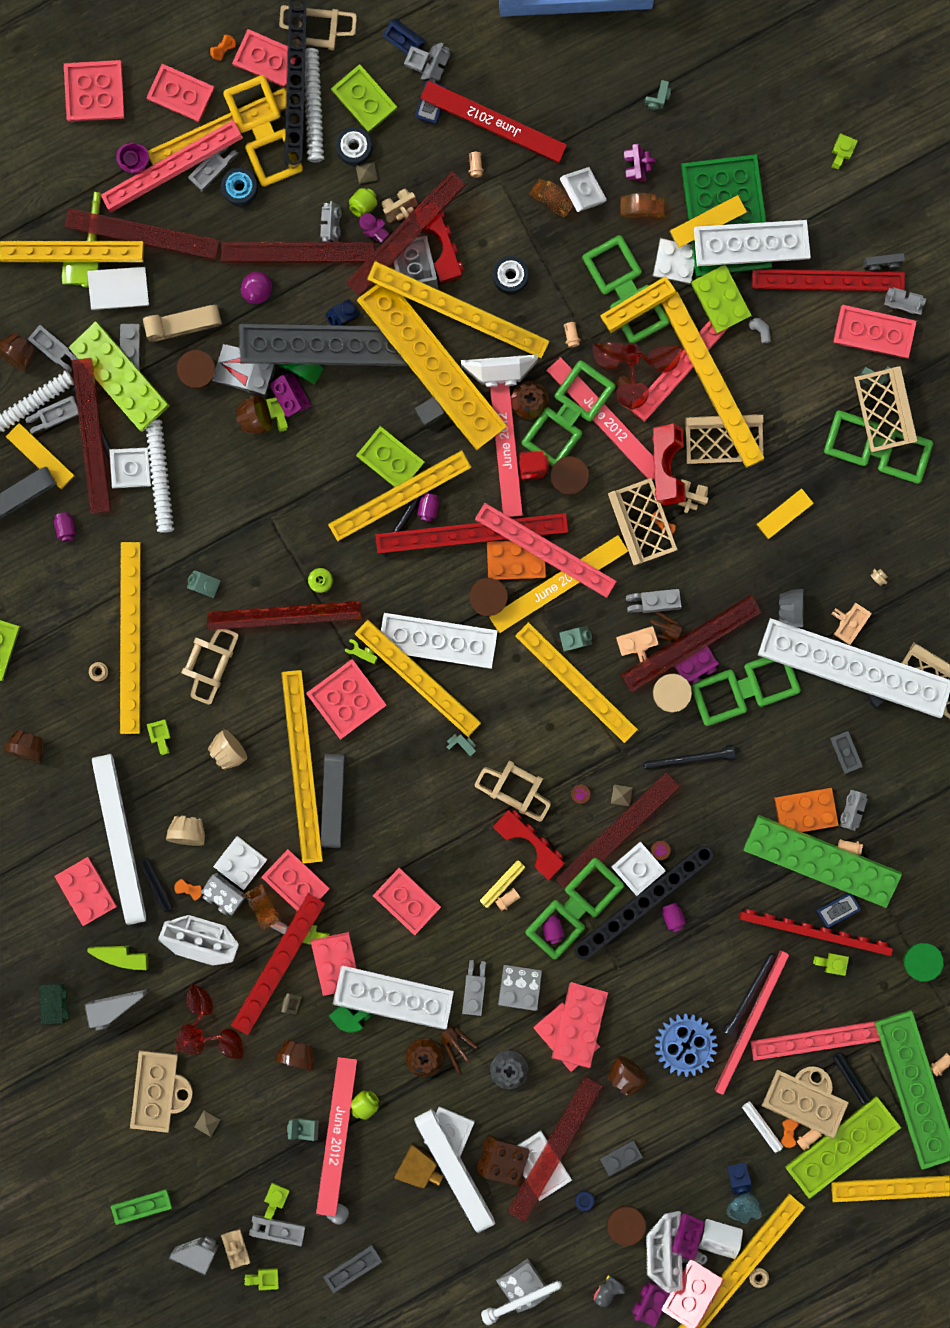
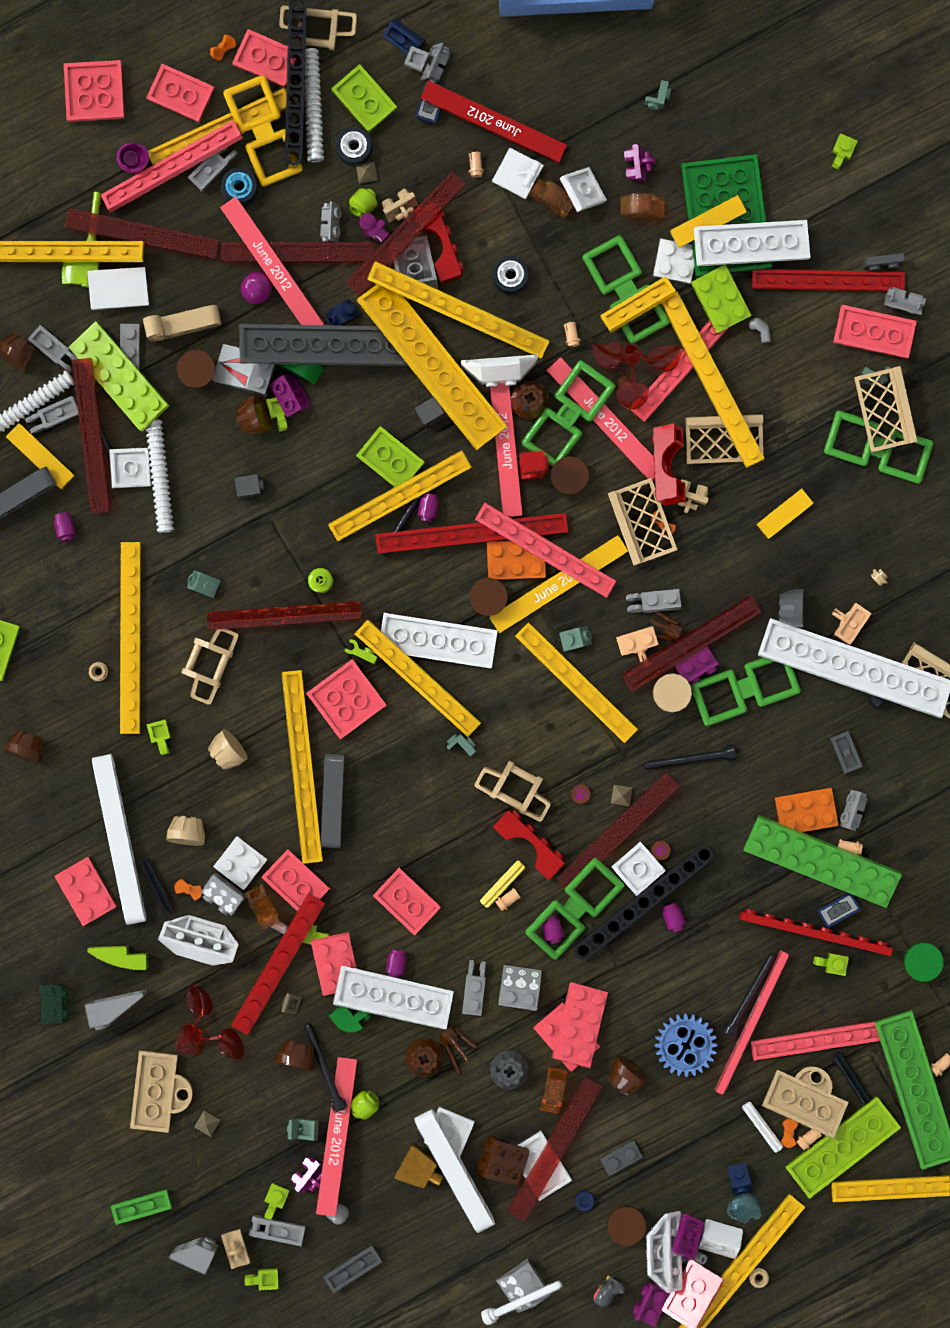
(249, 486): none -> dark grey brick
(270, 263): none -> coral tile
(311, 1179): none -> hips
(337, 1103): none -> black piece
(396, 963): none -> magenta brick
(517, 173): none -> white plate
(553, 1090): none -> clear orange brick

